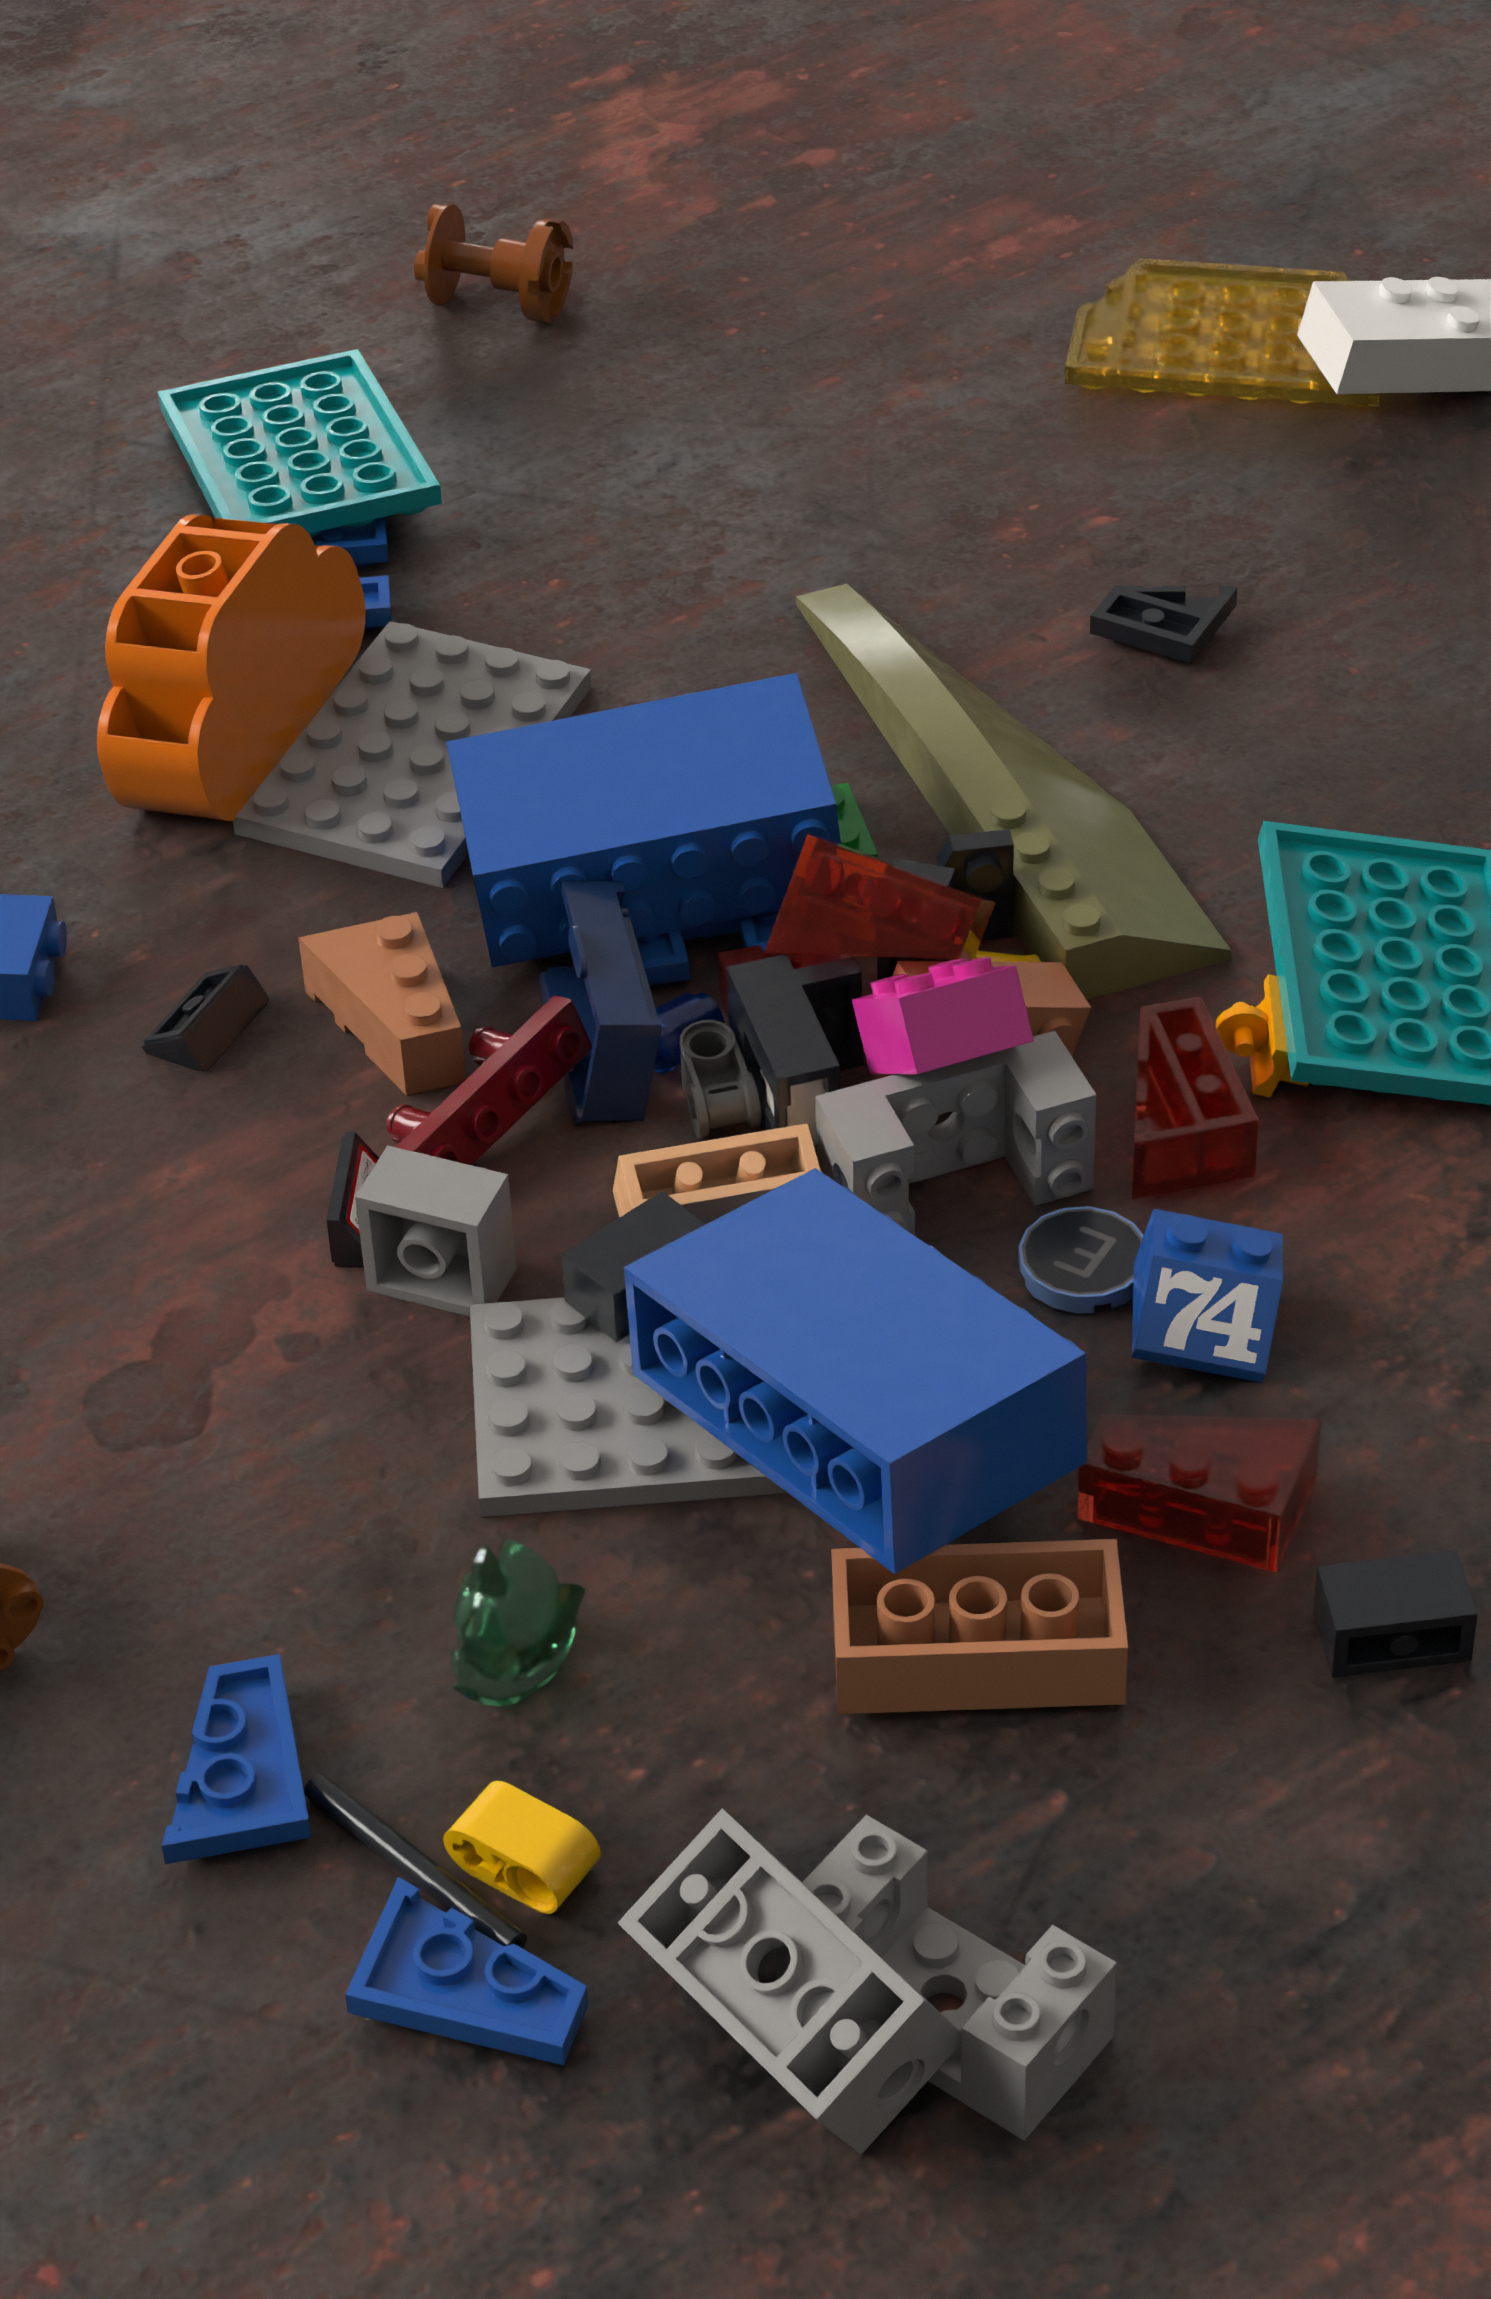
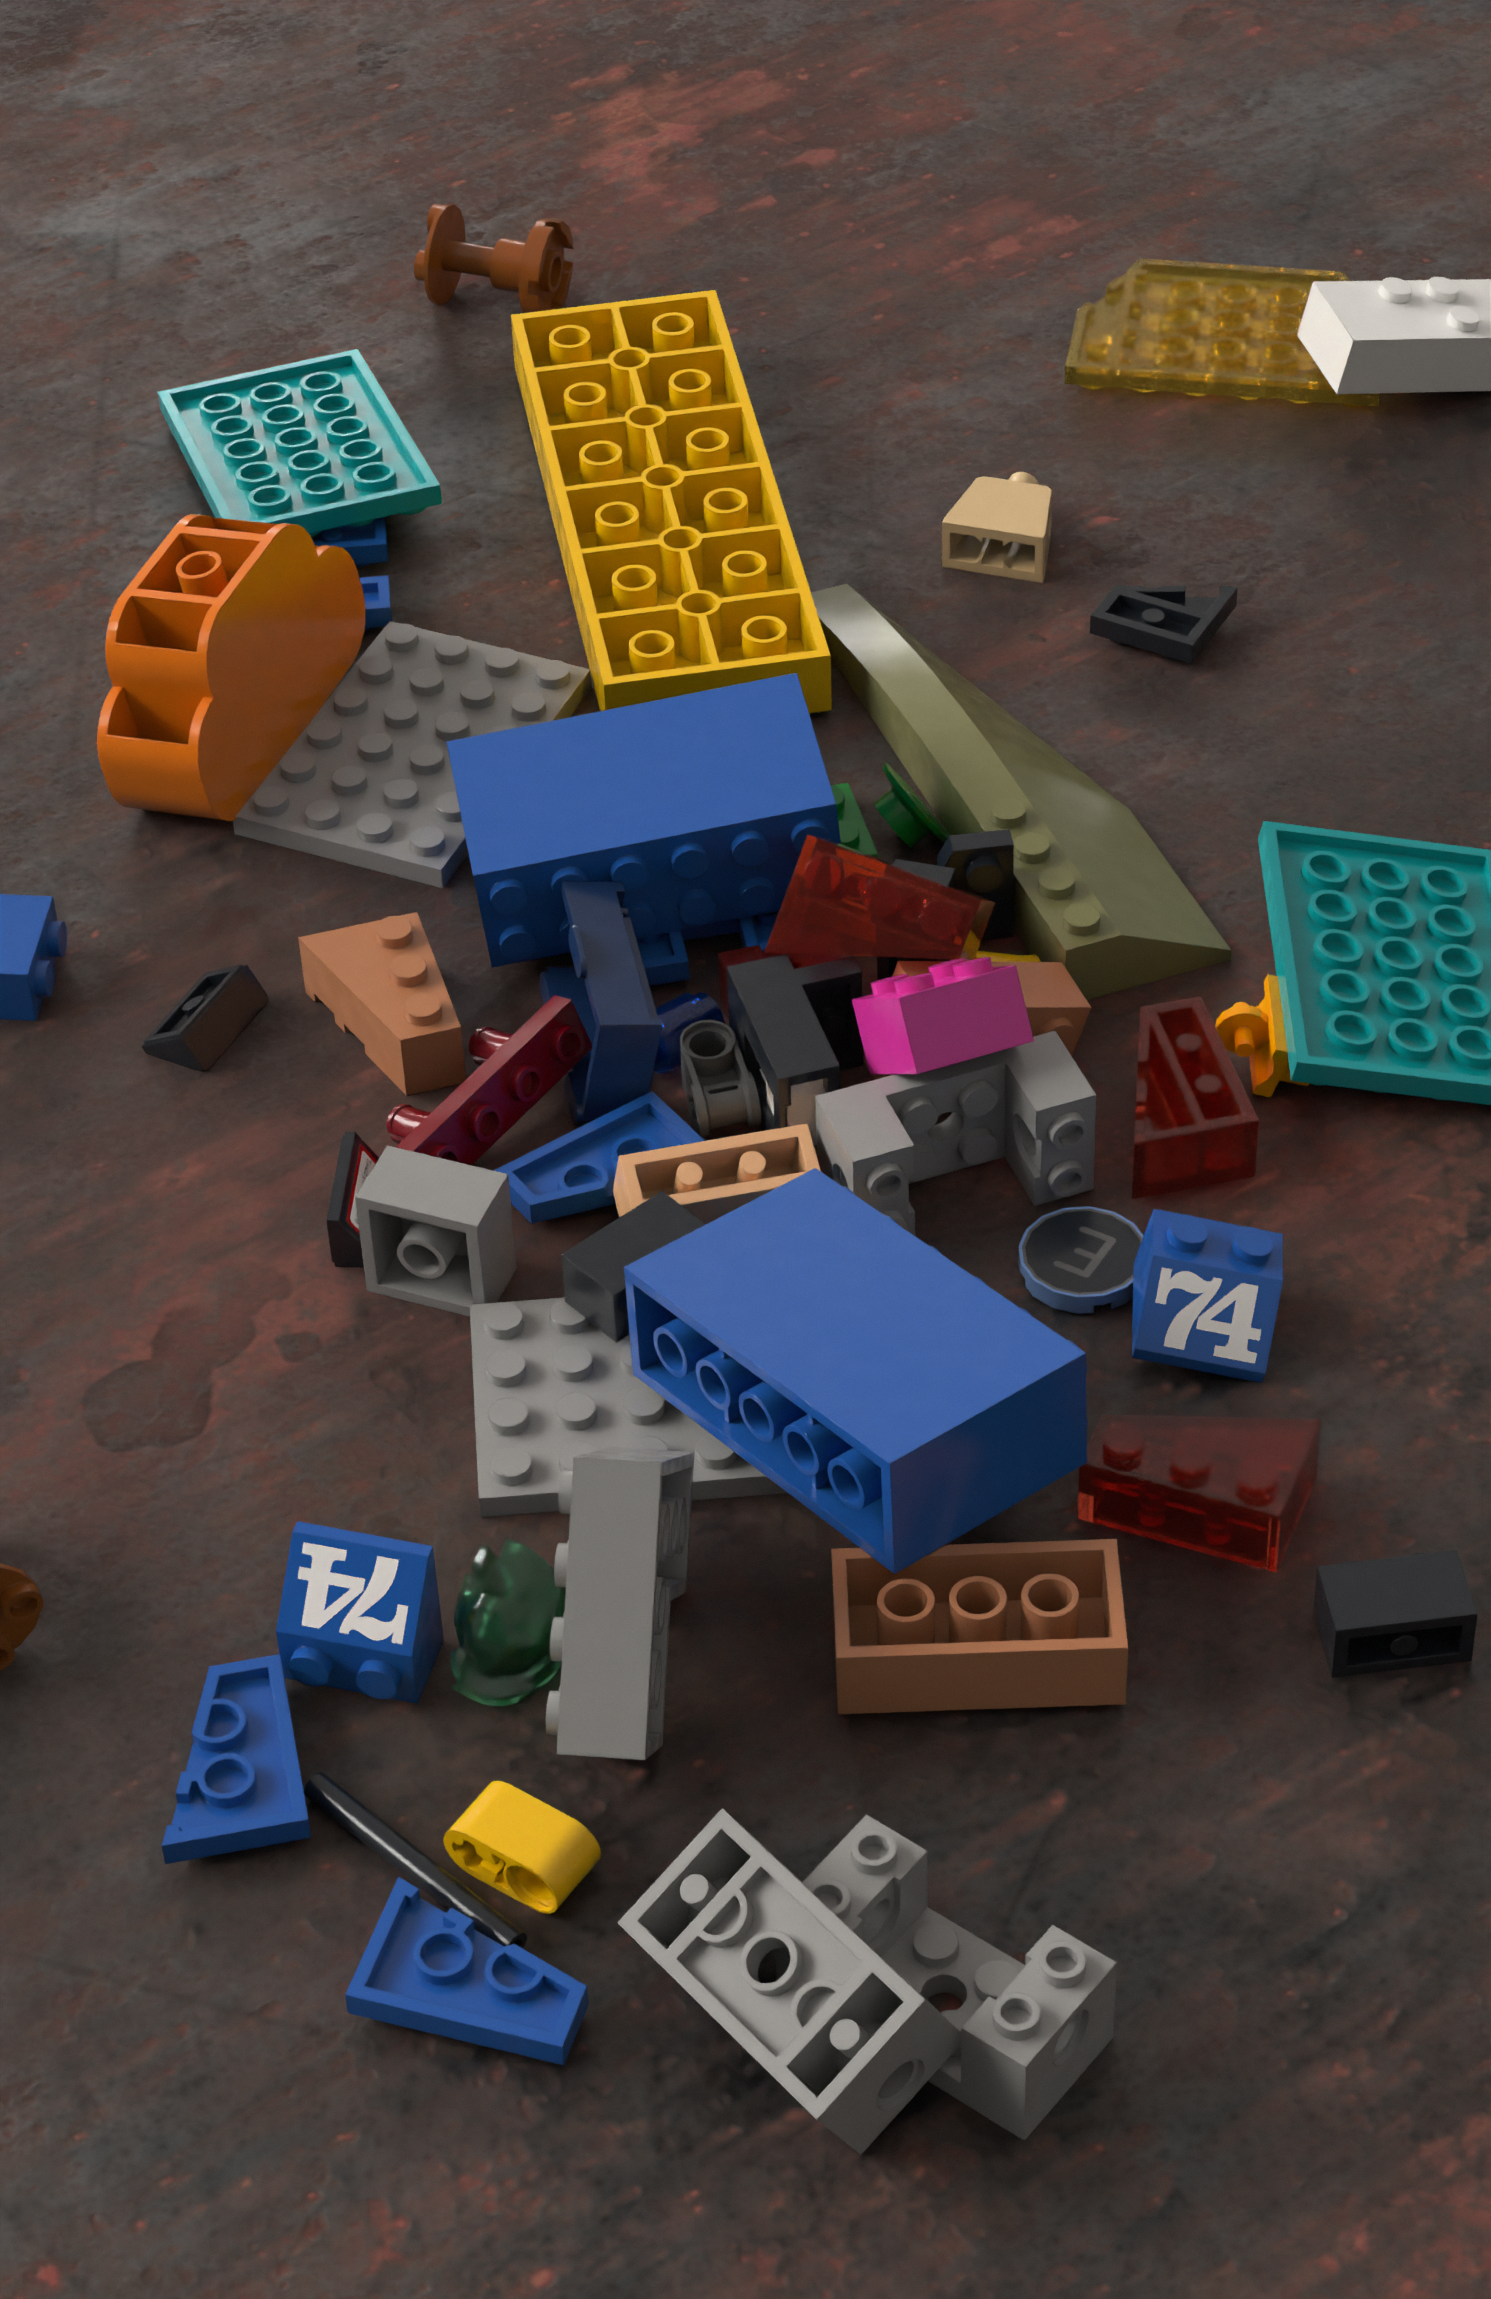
(359, 1613): none -> blue slope
(580, 1167): none -> blue wing
(619, 1578): none -> light grey brick
(665, 502): none -> yellow brick
(907, 812): none -> green piece
(1000, 528): none -> tan torso

